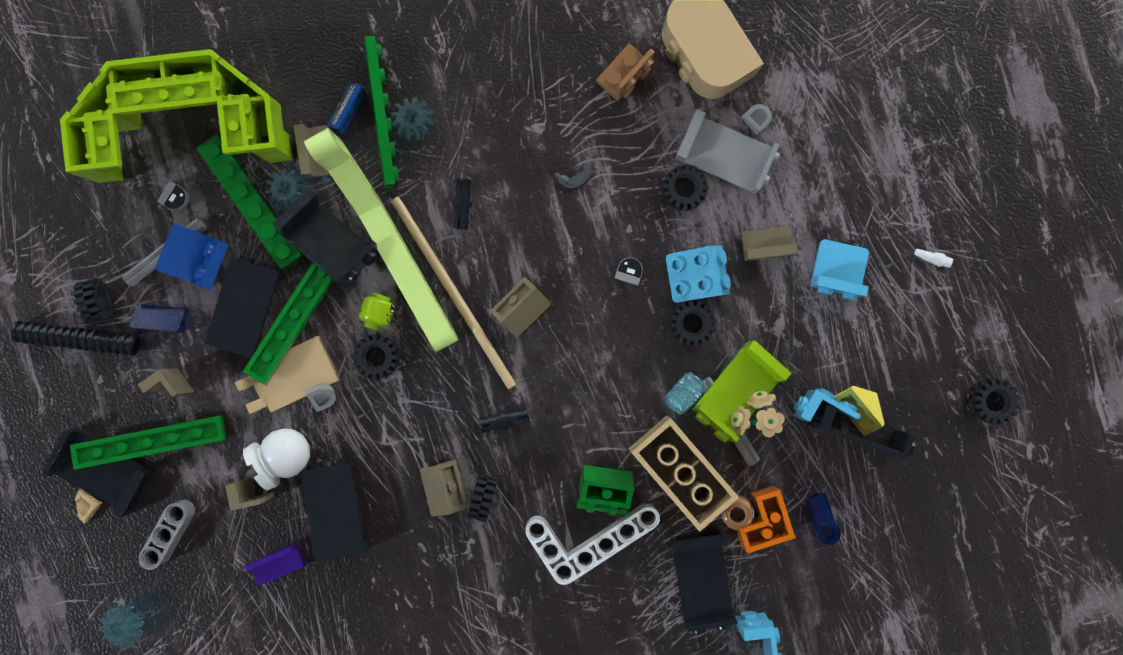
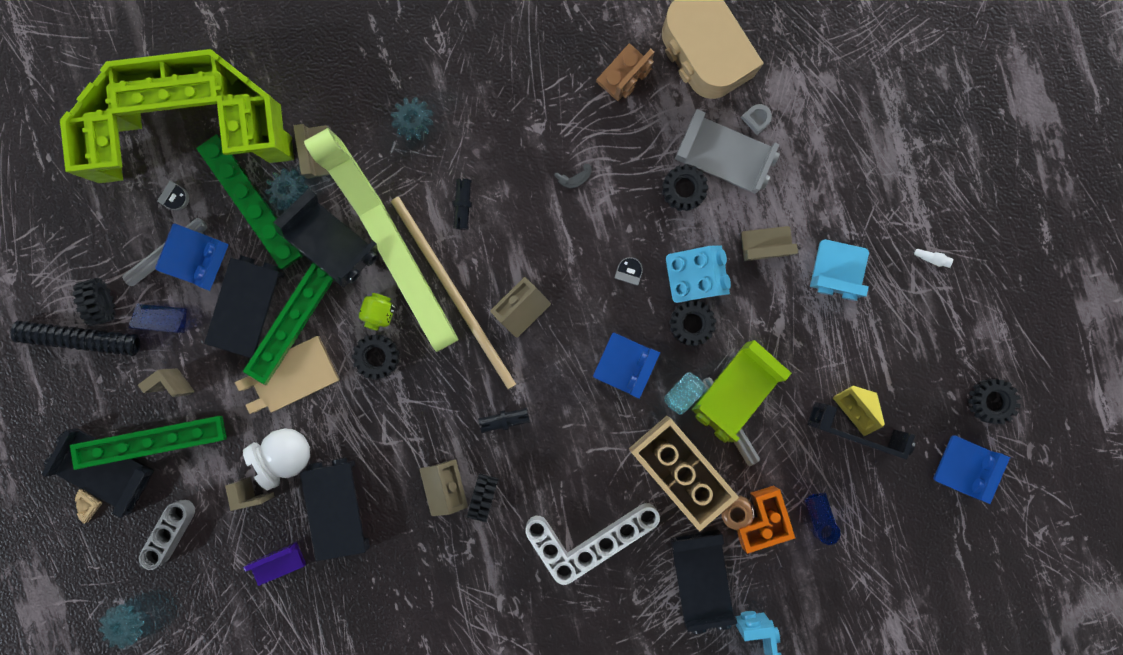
(321, 396): light grey tile -> none
(346, 108): blue slope -> none
(379, 103): green plate -> none
(605, 490): green brick -> none
(626, 365): none -> blue bracket
(768, 421): tan plant -> none
(807, 405): medium azure bracket -> none
(971, 469): none -> blue bracket

